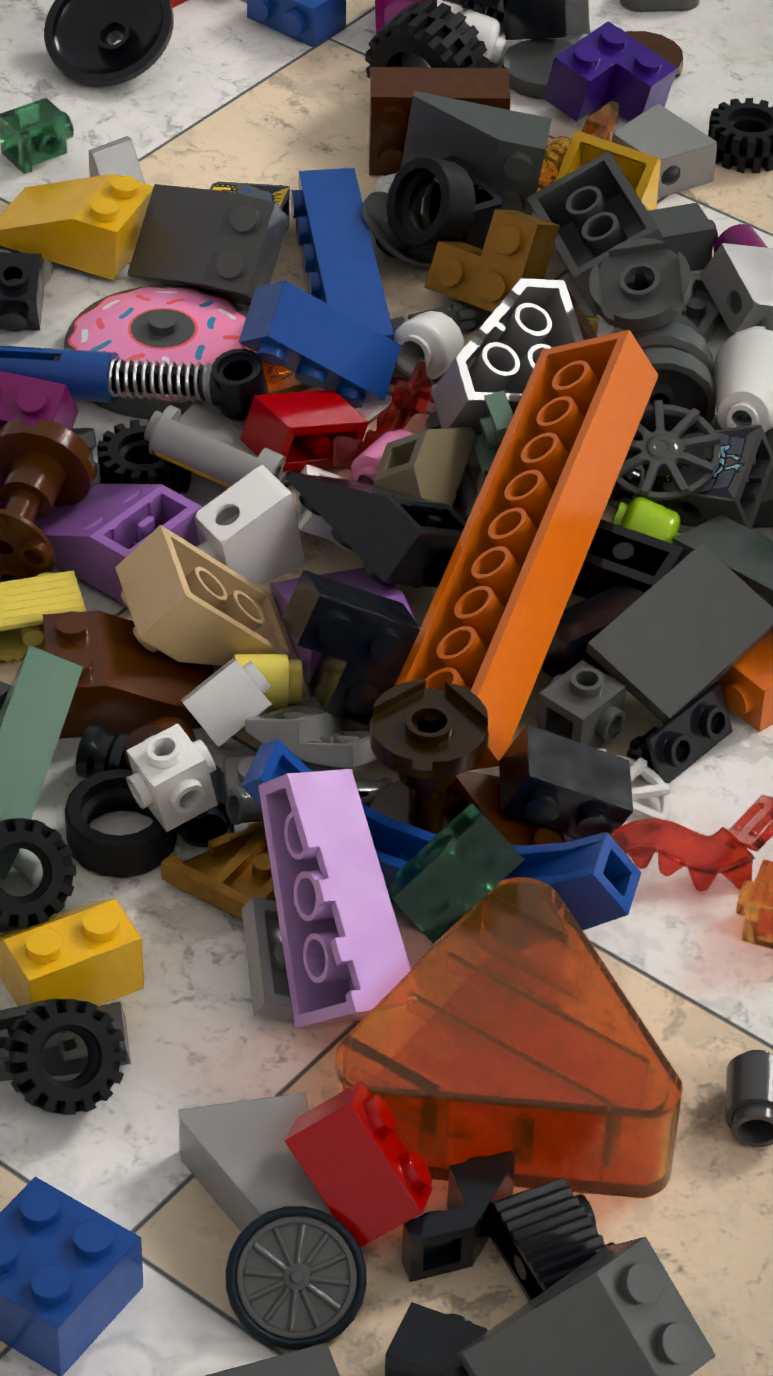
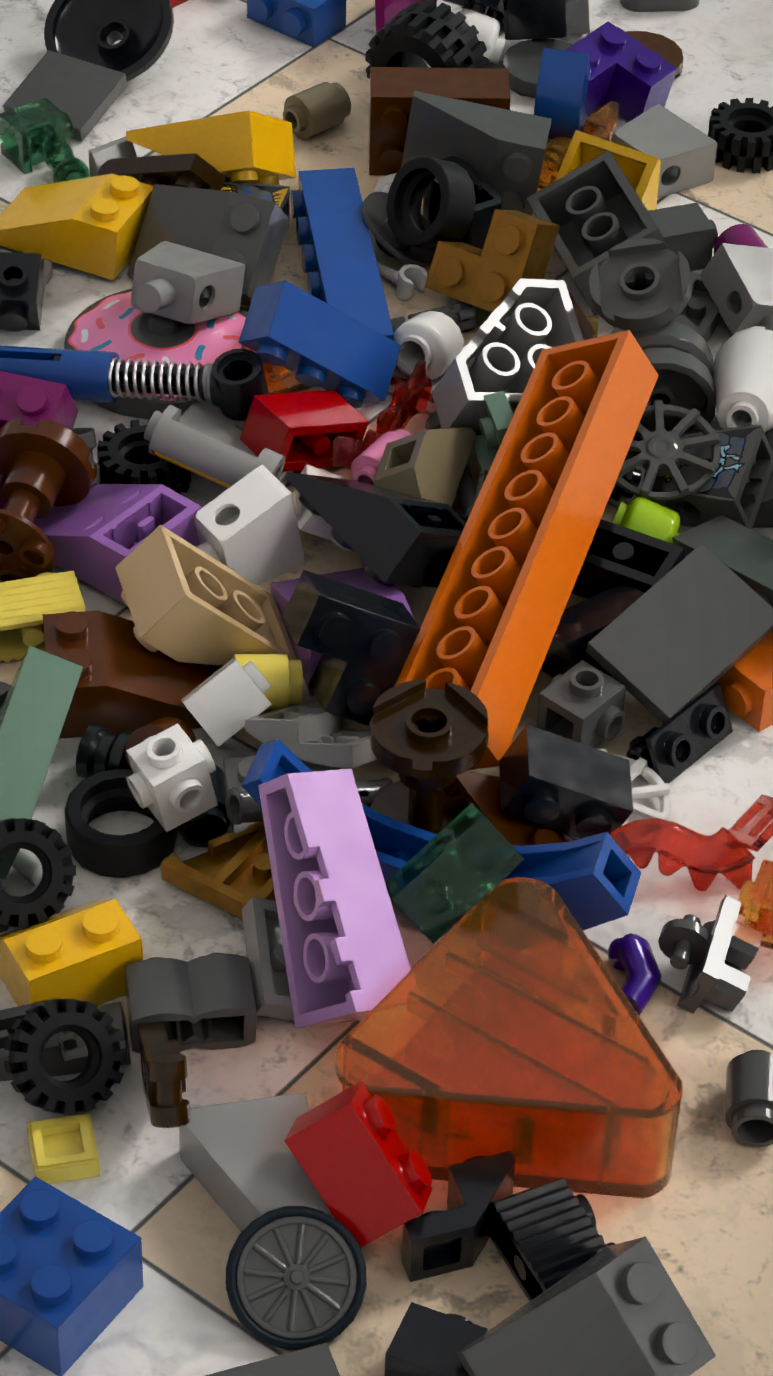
(63, 1148): none -> light yellow tile
(65, 164): none -> clear green pin
(73, 87): none -> dark grey tile
(163, 1076): none -> dark brown plate
(170, 170): none -> dark brown plate
(173, 279): none -> light grey torso
(199, 1000): none -> dark grey brick
(238, 144): none -> yellow slope
(317, 109): none -> dark tan brick
(406, 279): none -> white hand
(563, 91): none -> blue brick
(641, 968): none -> dark purple arm
(705, 952): none -> dark grey hips

